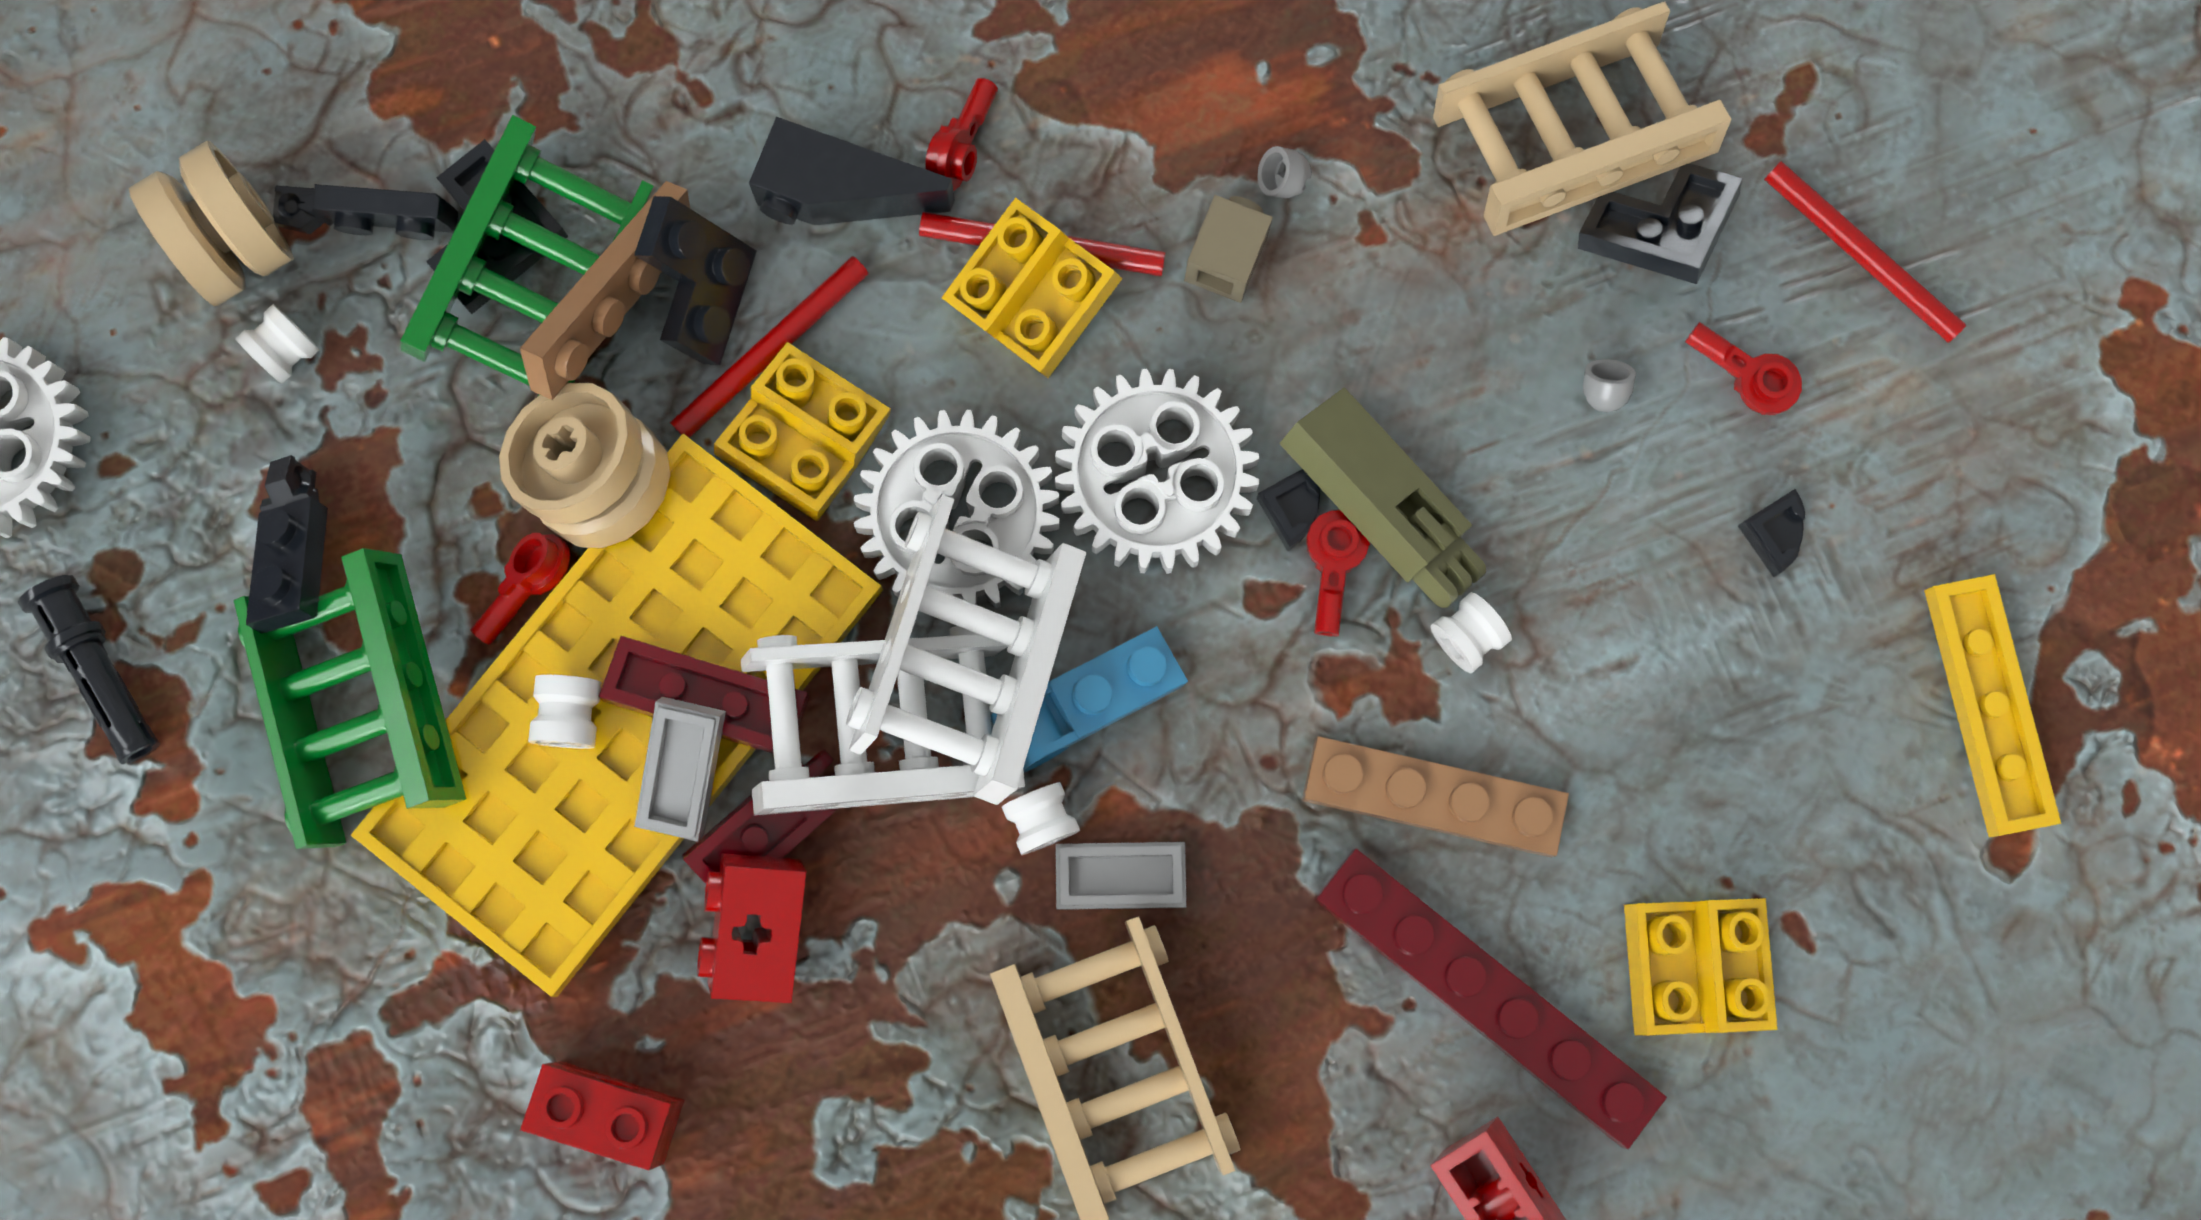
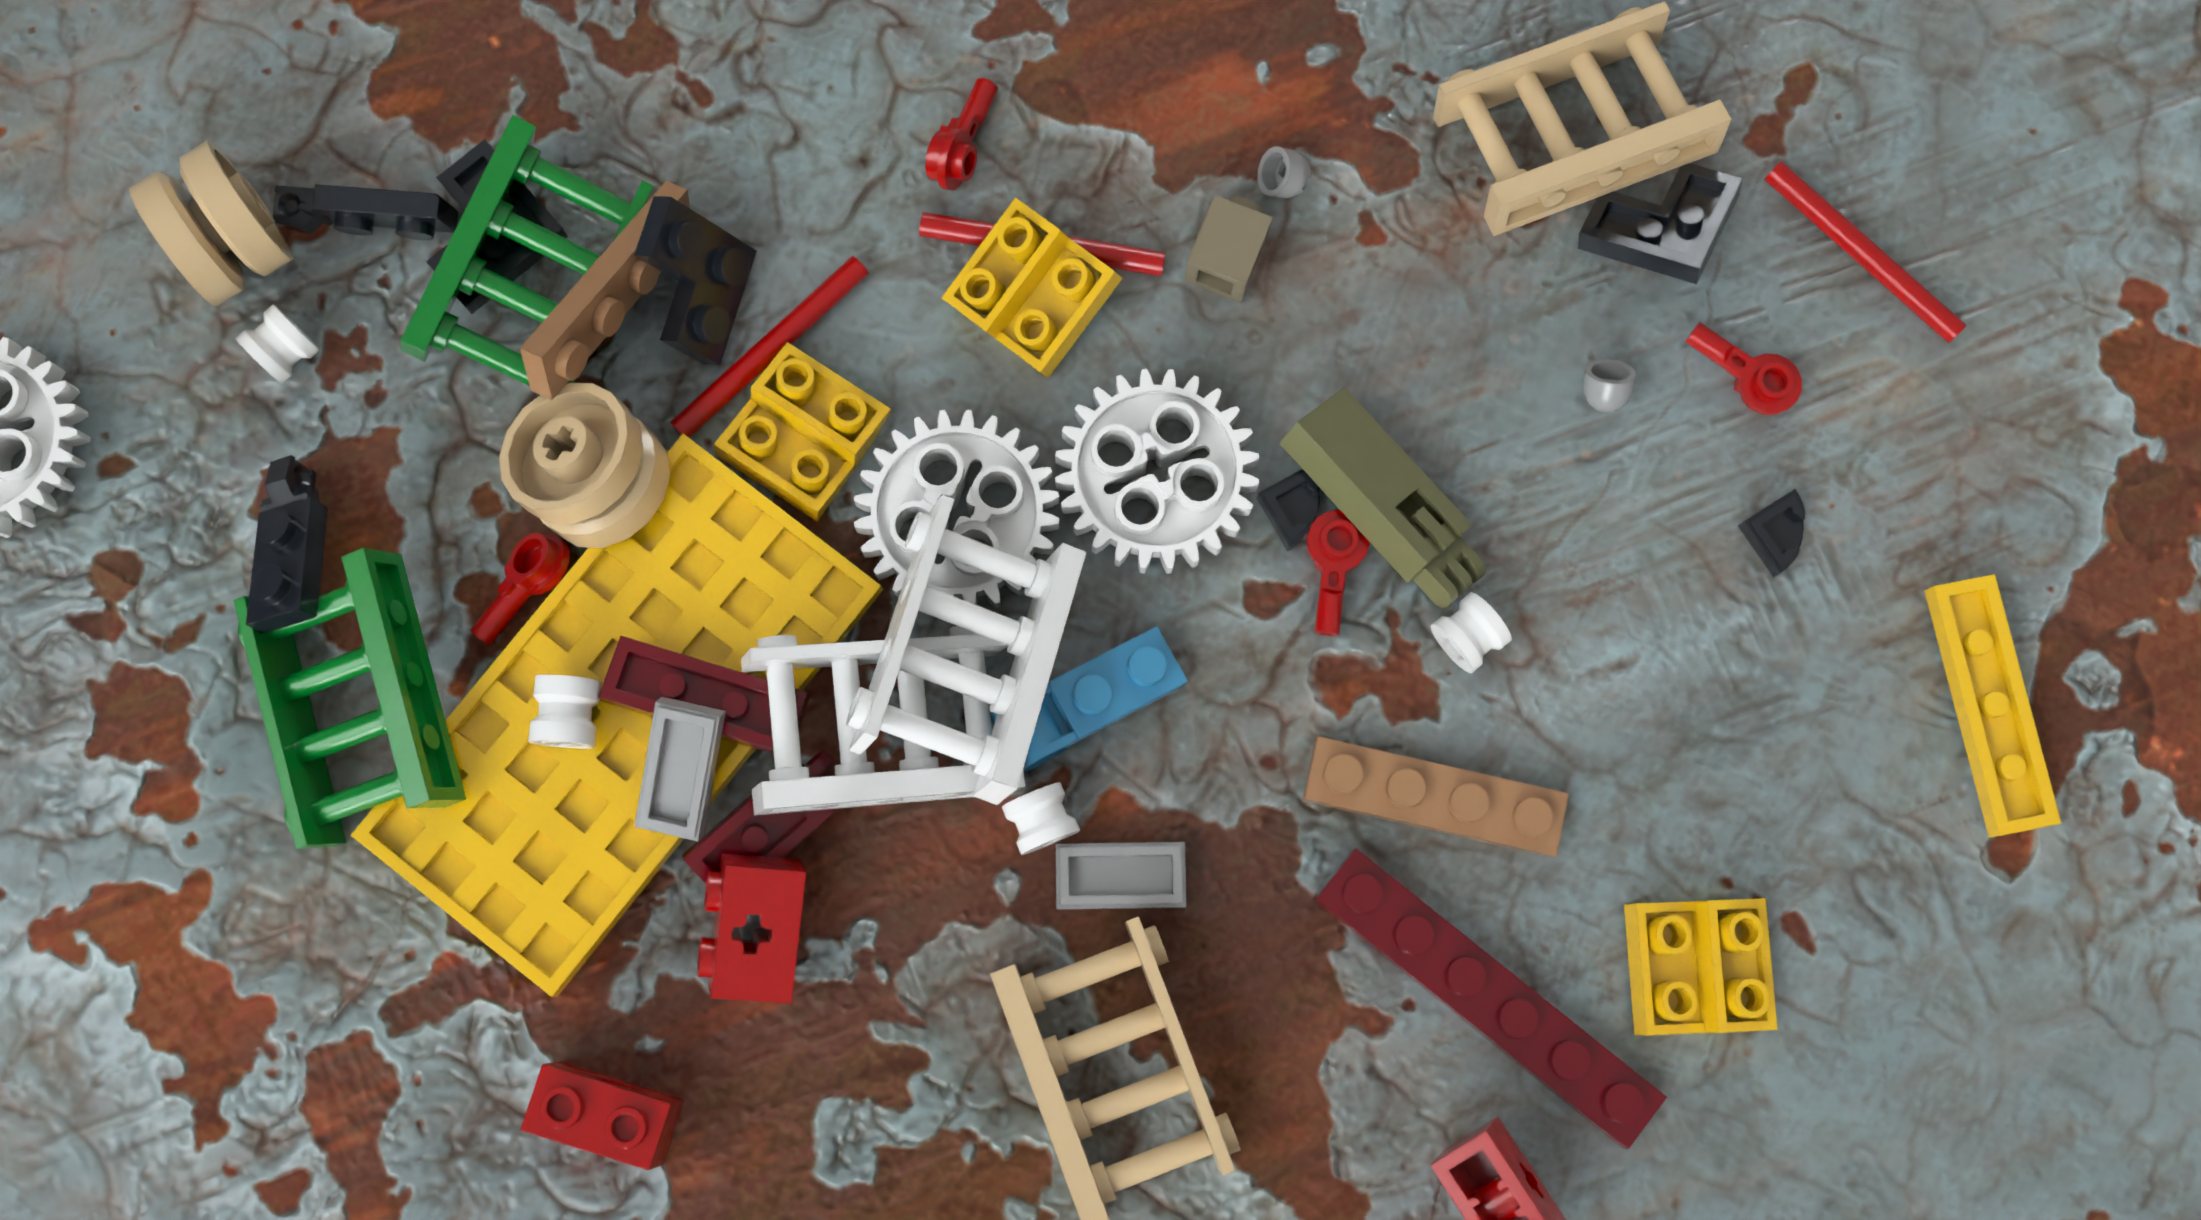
(79, 645): black pin -> none
(835, 181): black slope -> none

